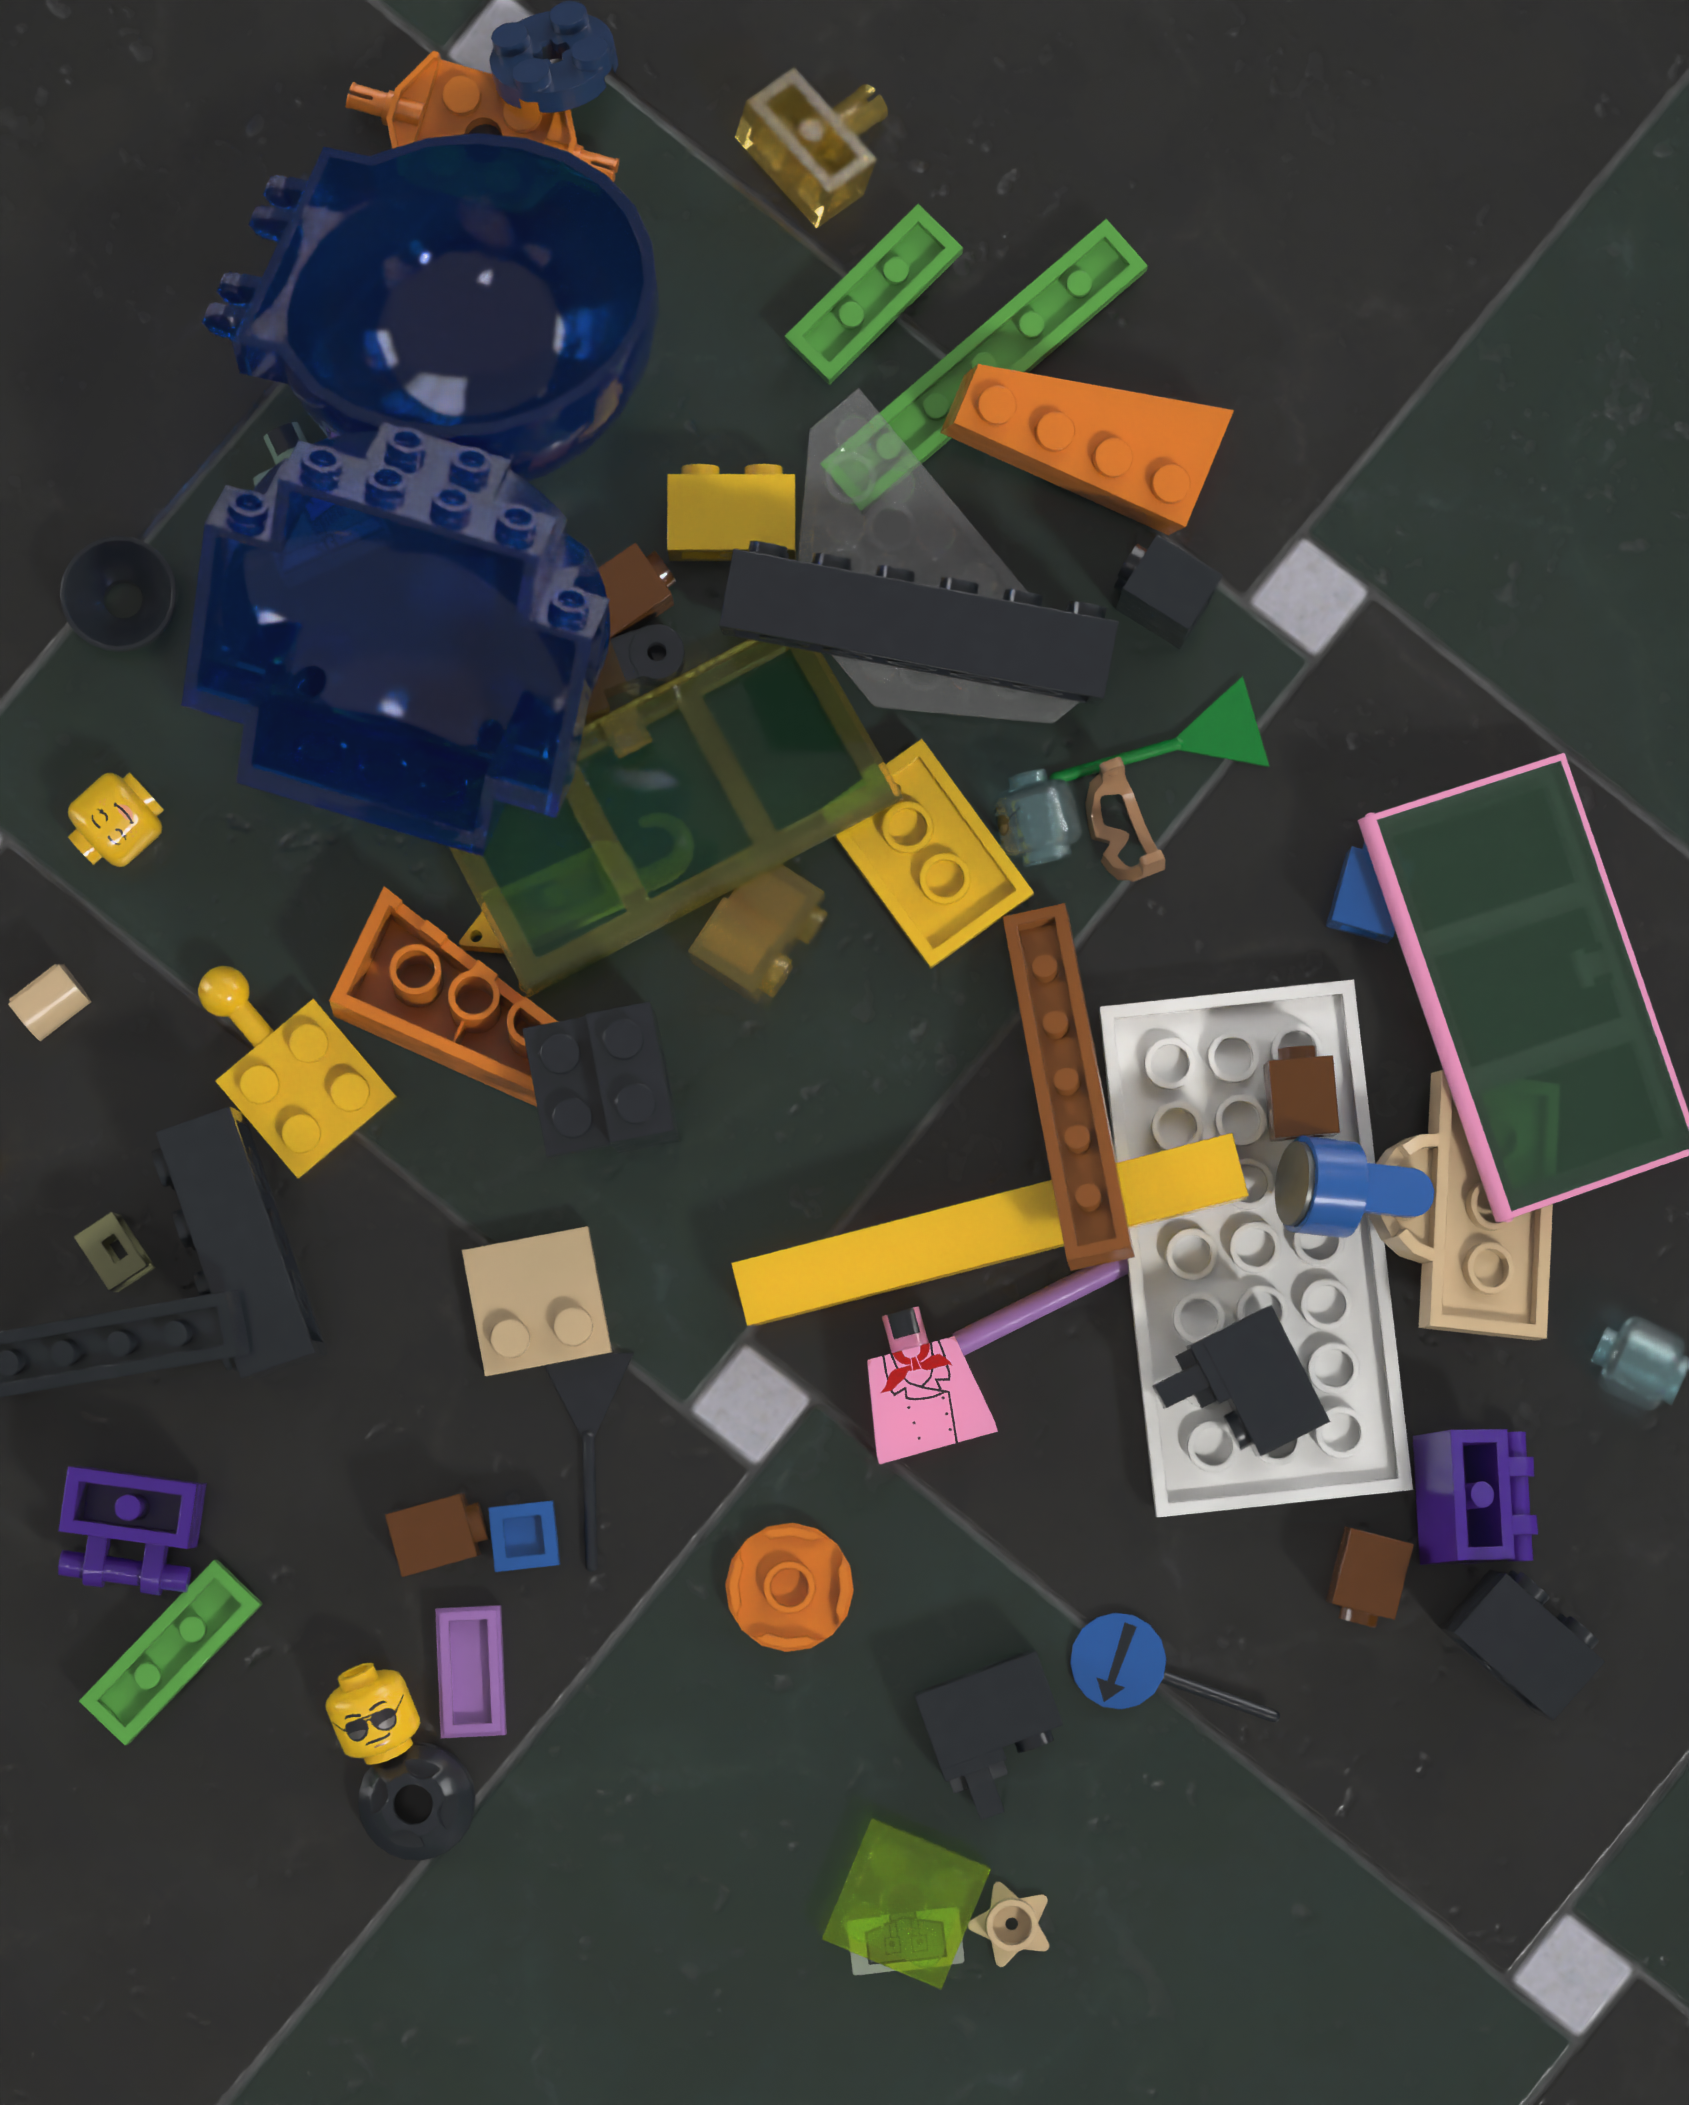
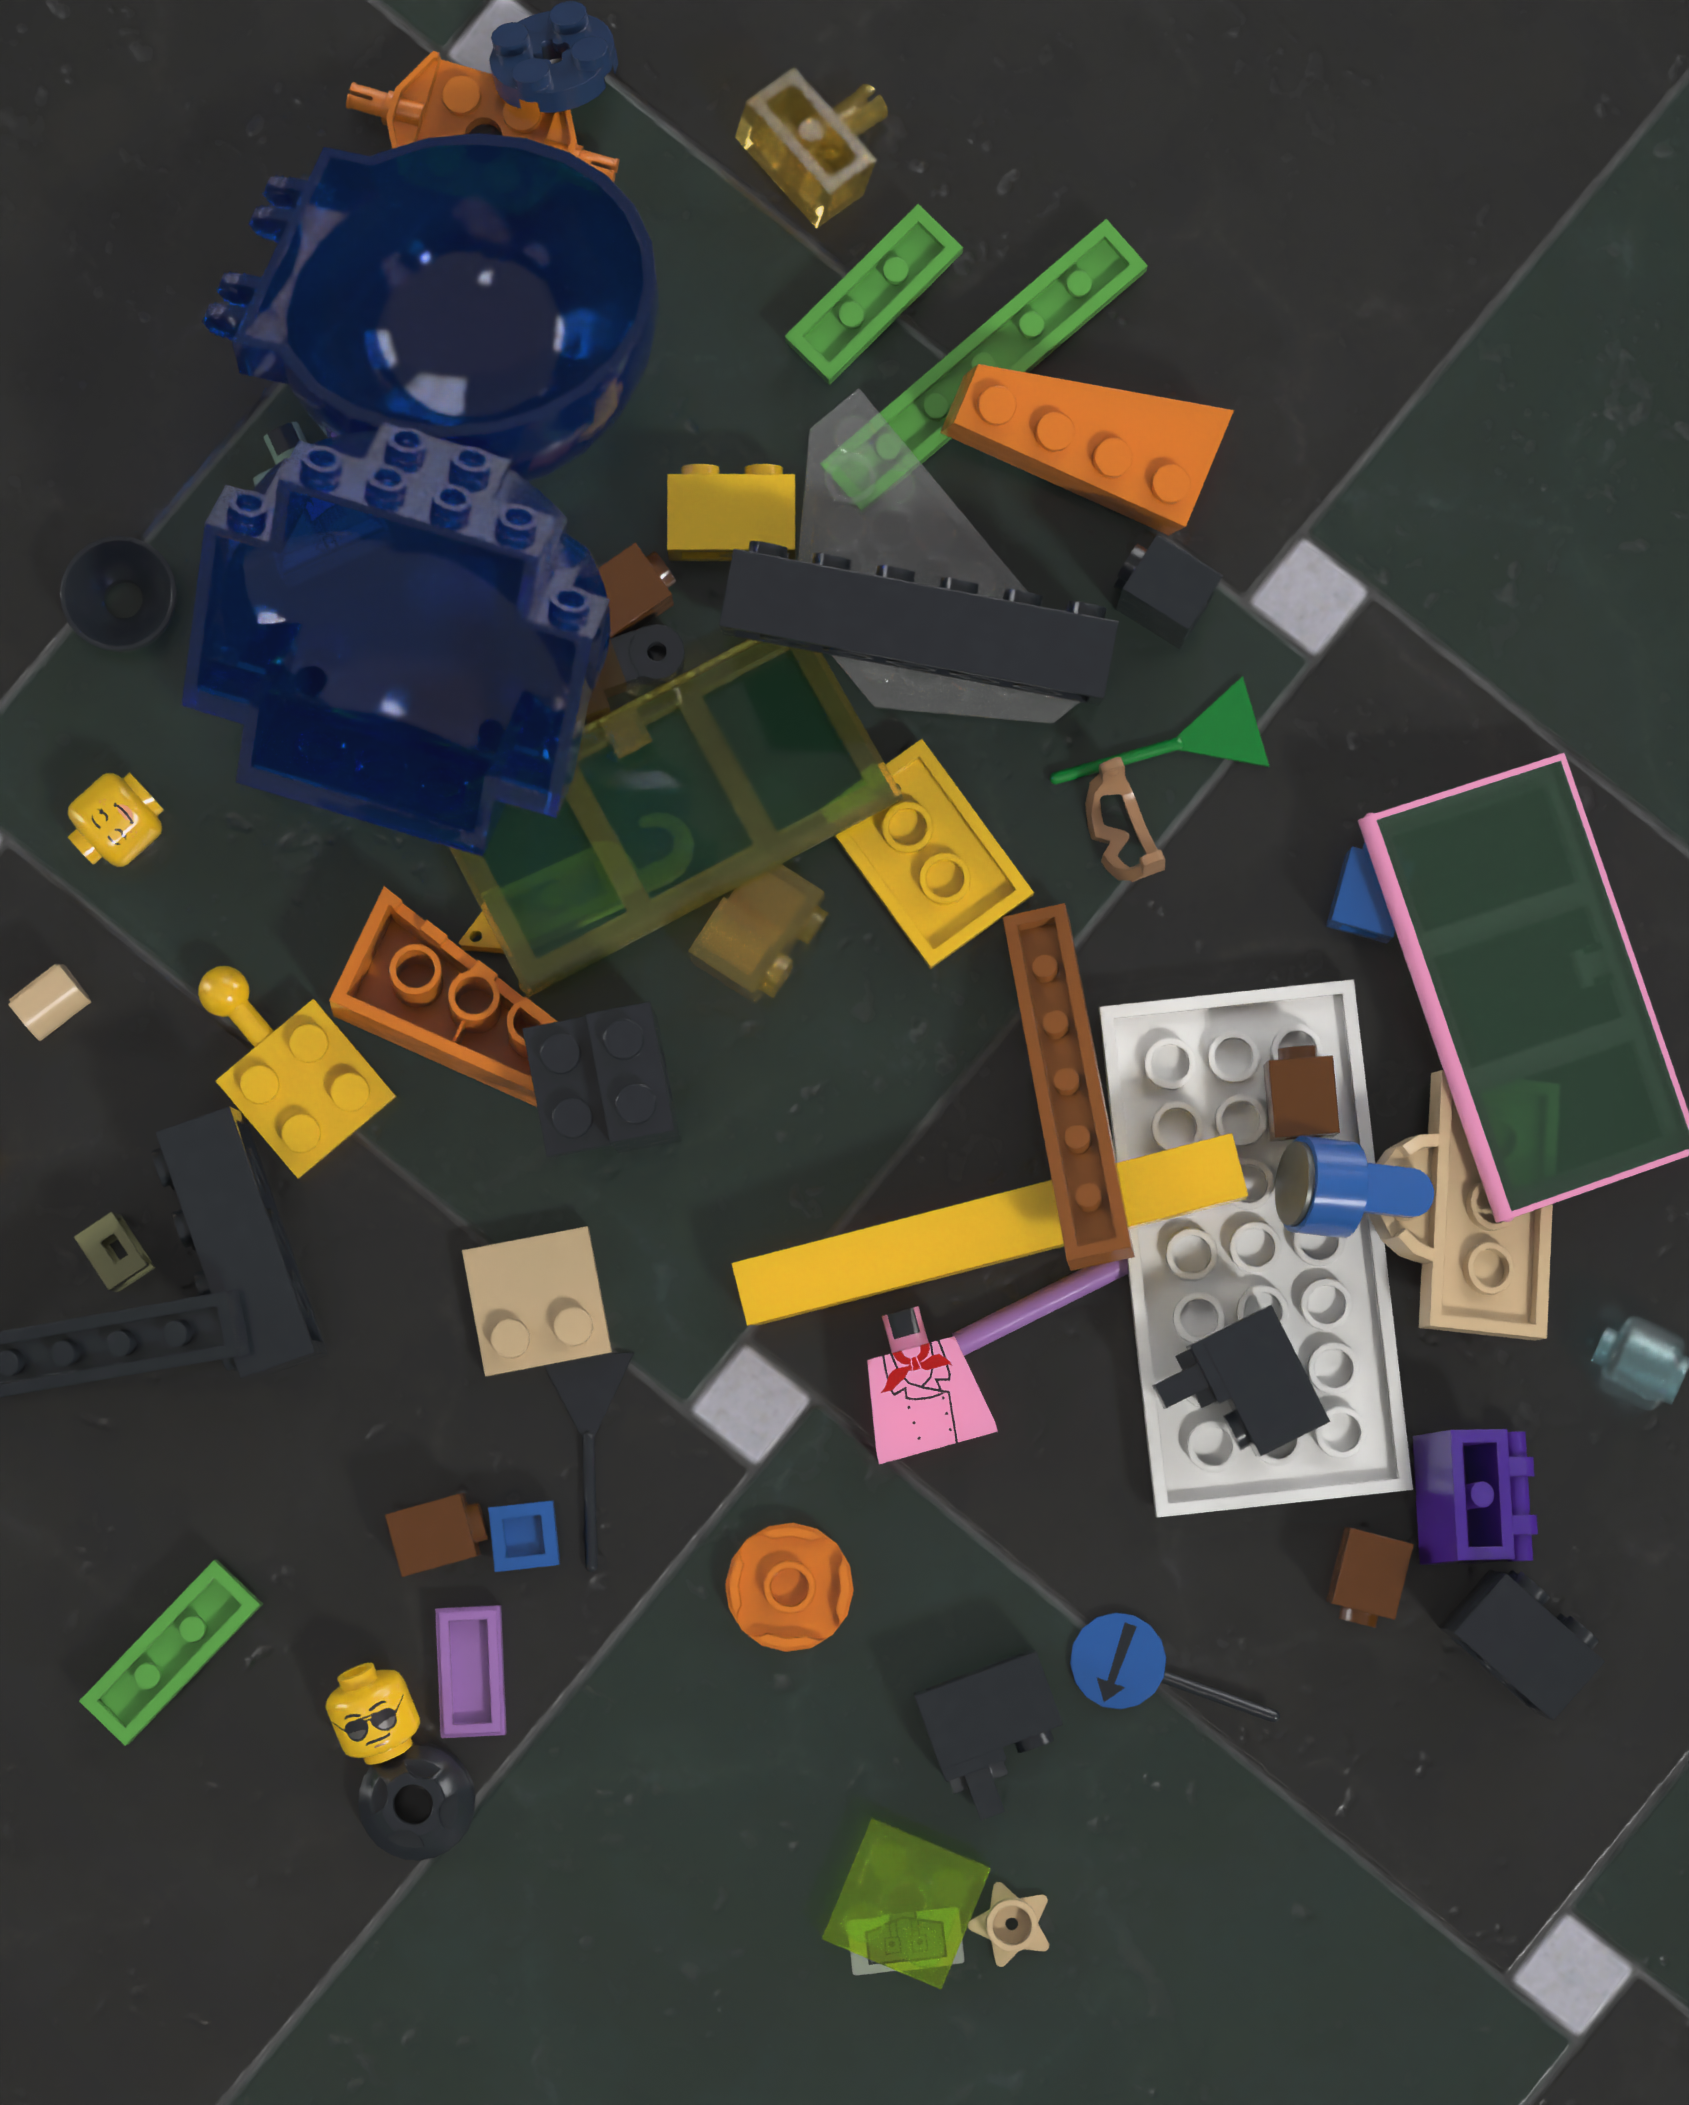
(130, 1509): dark purple brick -> none
(1037, 818): clear light blue head -> none

